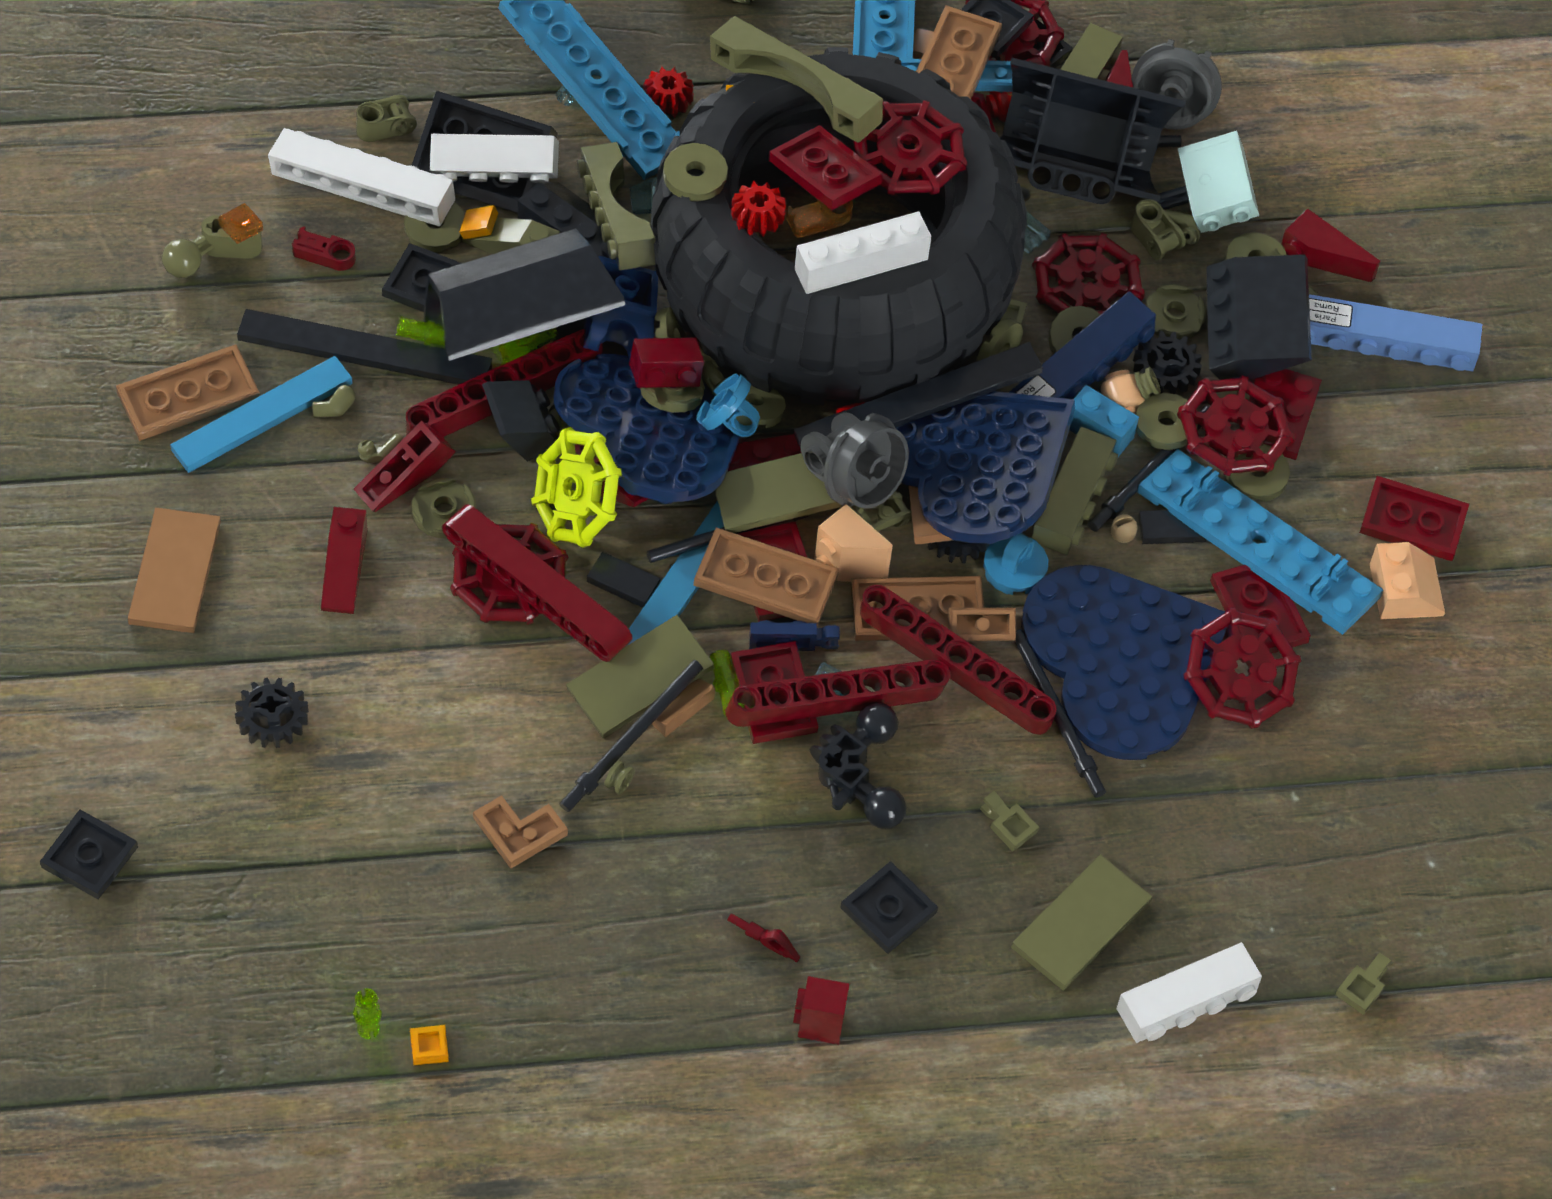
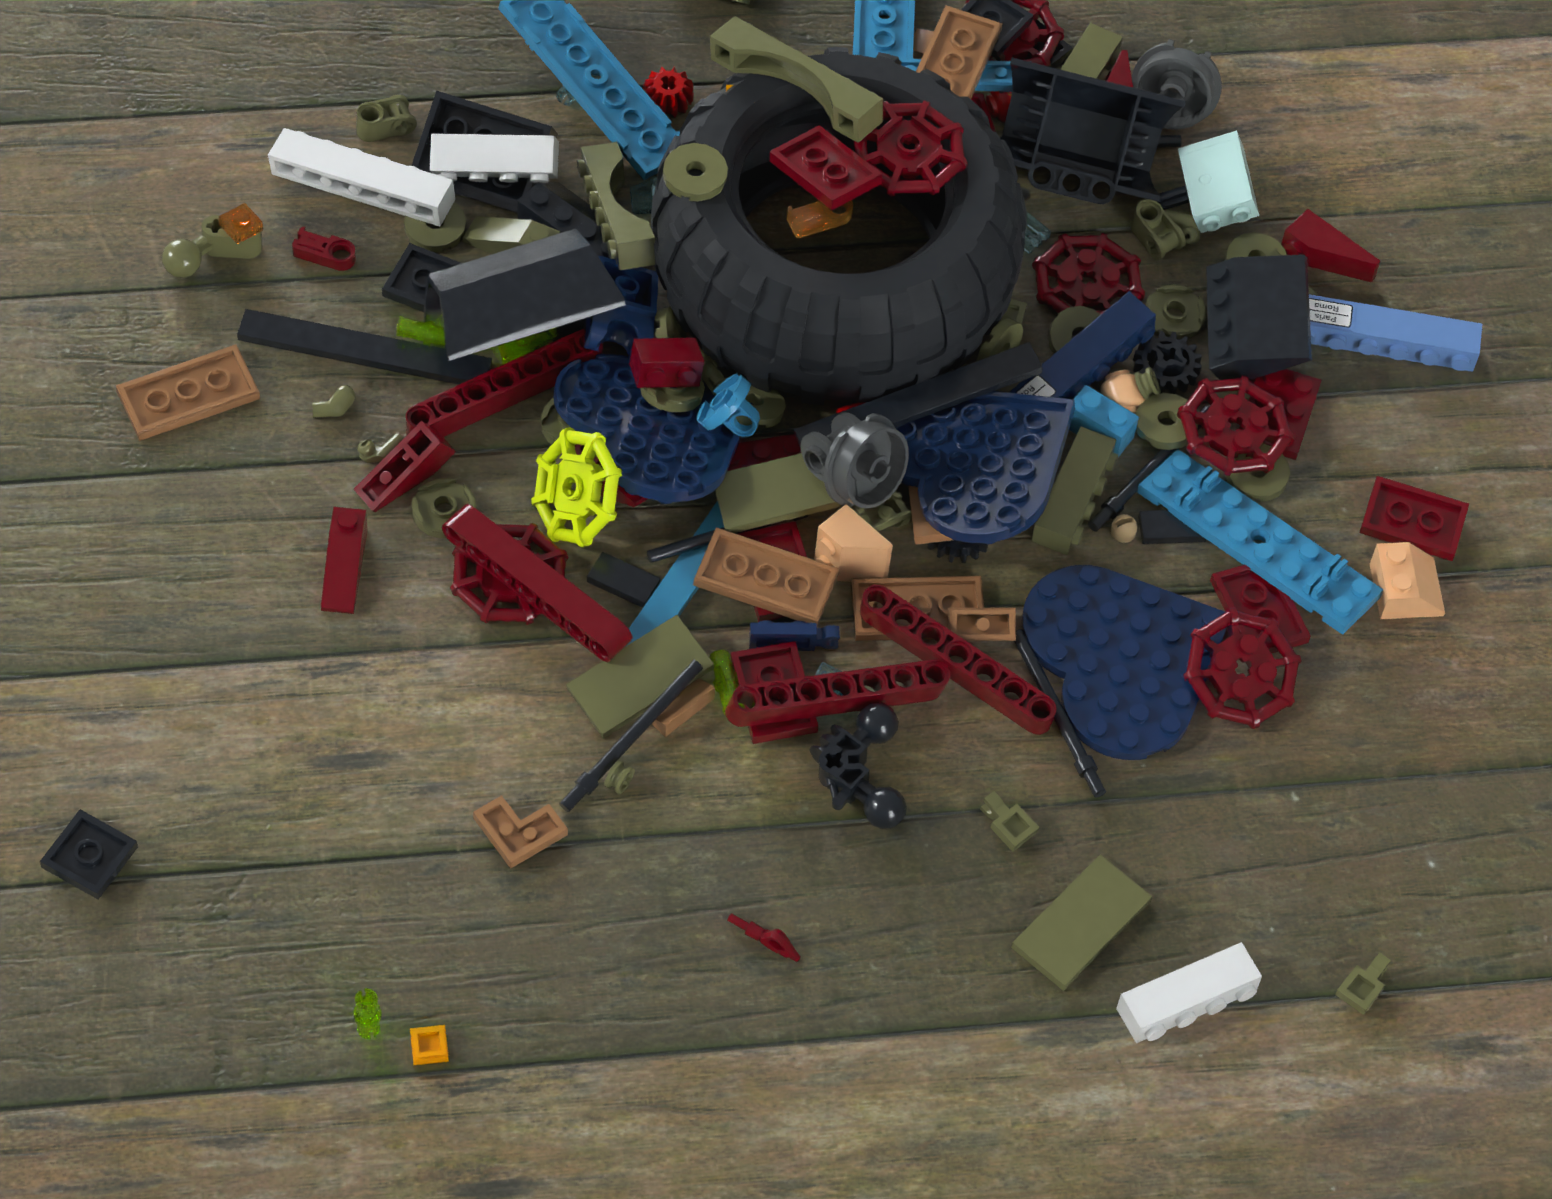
(174, 570): medium nougat tile -> none
(256, 716): black gear -> none
(260, 414): dark azure tile -> none
(478, 222): light orange tile -> none
(522, 416): black slope -> none
(758, 208): red gear -> none
(821, 1010): dark red brick -> none
(862, 252): white brick -> none
(889, 907): black plate -> none
(1015, 564): dark azure tile -> none

